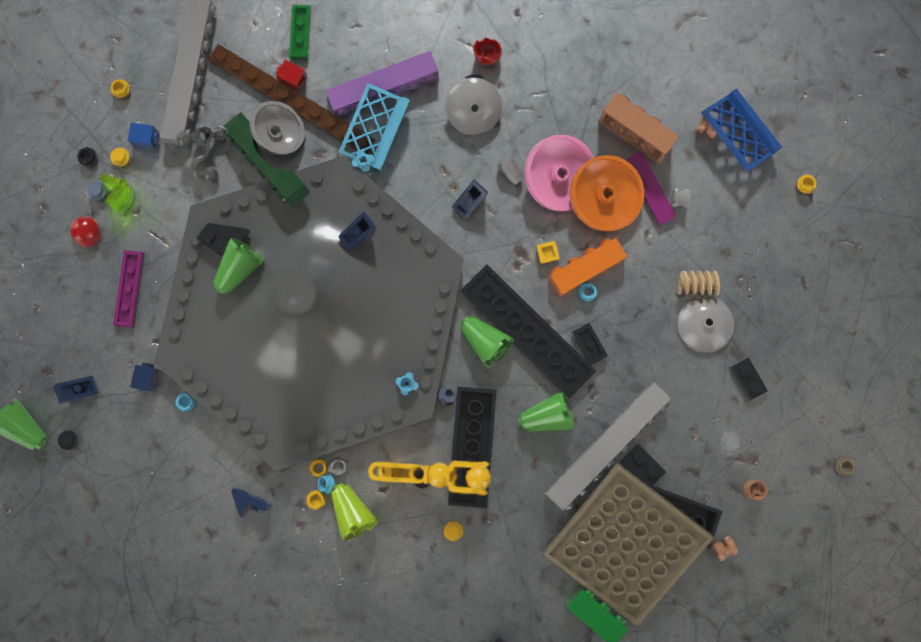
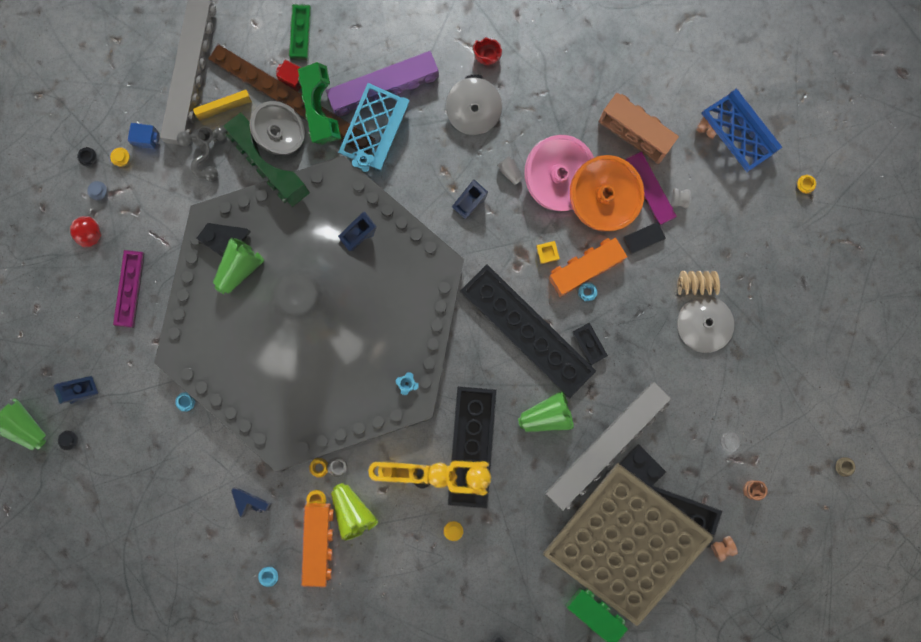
(120, 88): yellow plate -> none
(122, 196): clear neon green brick -> none
(144, 377): dark blue brick -> none
(222, 105): none -> yellow tile
(268, 576): none -> medium azure plate
(314, 81): none -> green arch
(316, 544): none -> orange brick
(326, 484): medium azure plate -> none
(446, 396): sand blue plate -> none
(486, 340): bright green cone -> none
(644, 238): none -> black tile
(749, 379): black plate -> none

